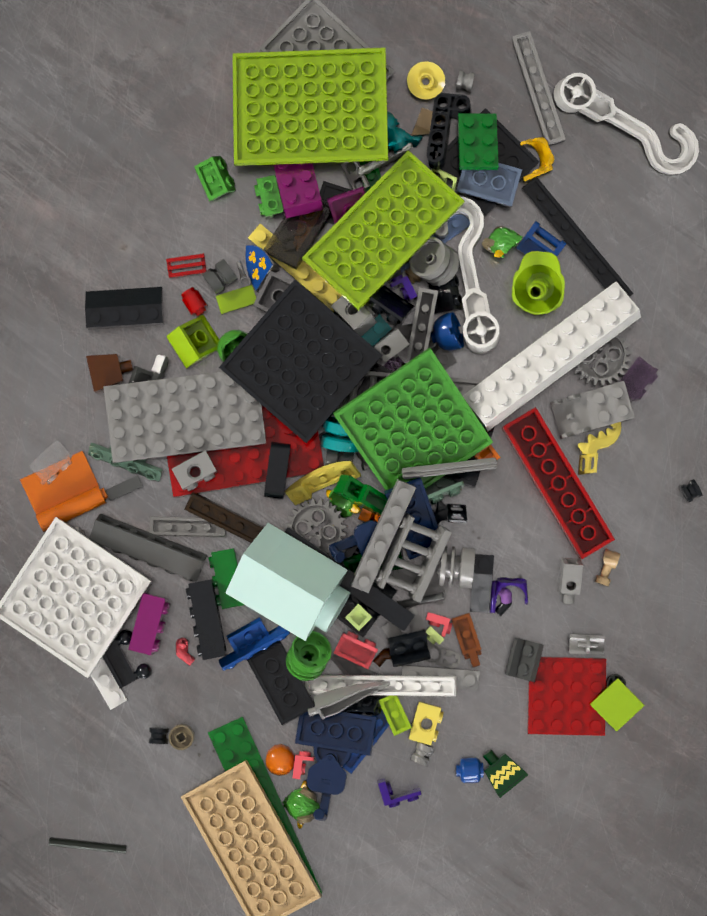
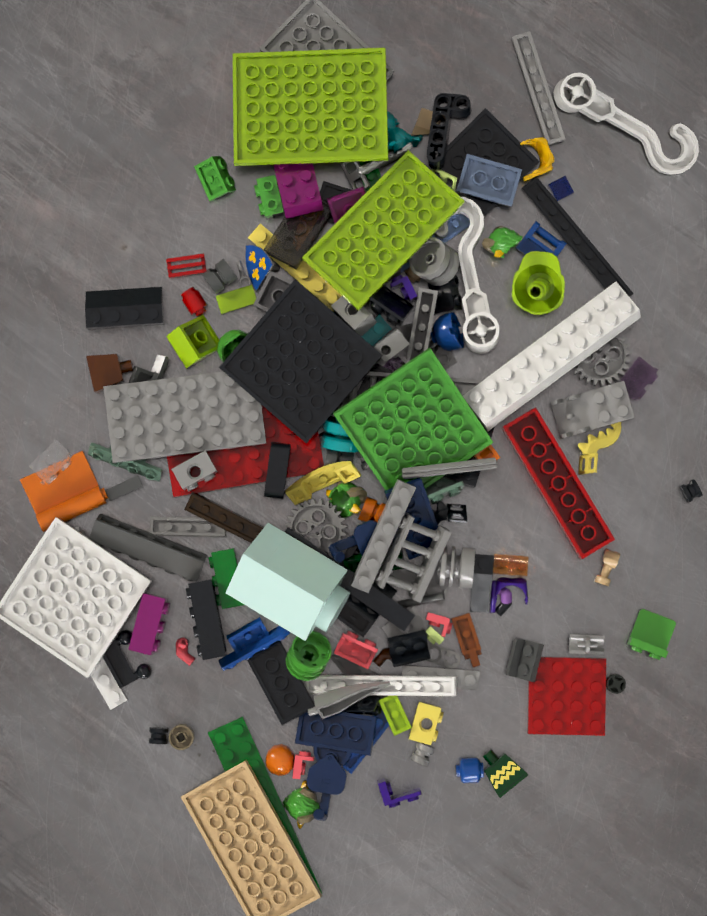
(87, 845): pearl dark grey bar -> none
(358, 617): yellowish green plate -> none
(361, 494): green slope -> none
(428, 71): light yellow dish -> none
(465, 80): light grey wheel -> none
(477, 141): green plate -> none
(510, 565): none -> clear orange hips
(561, 188): none -> clear blue tile
(570, 571): light grey torso -> none
(617, 704): lime piece -> none
(651, 634): none -> bright green bracket

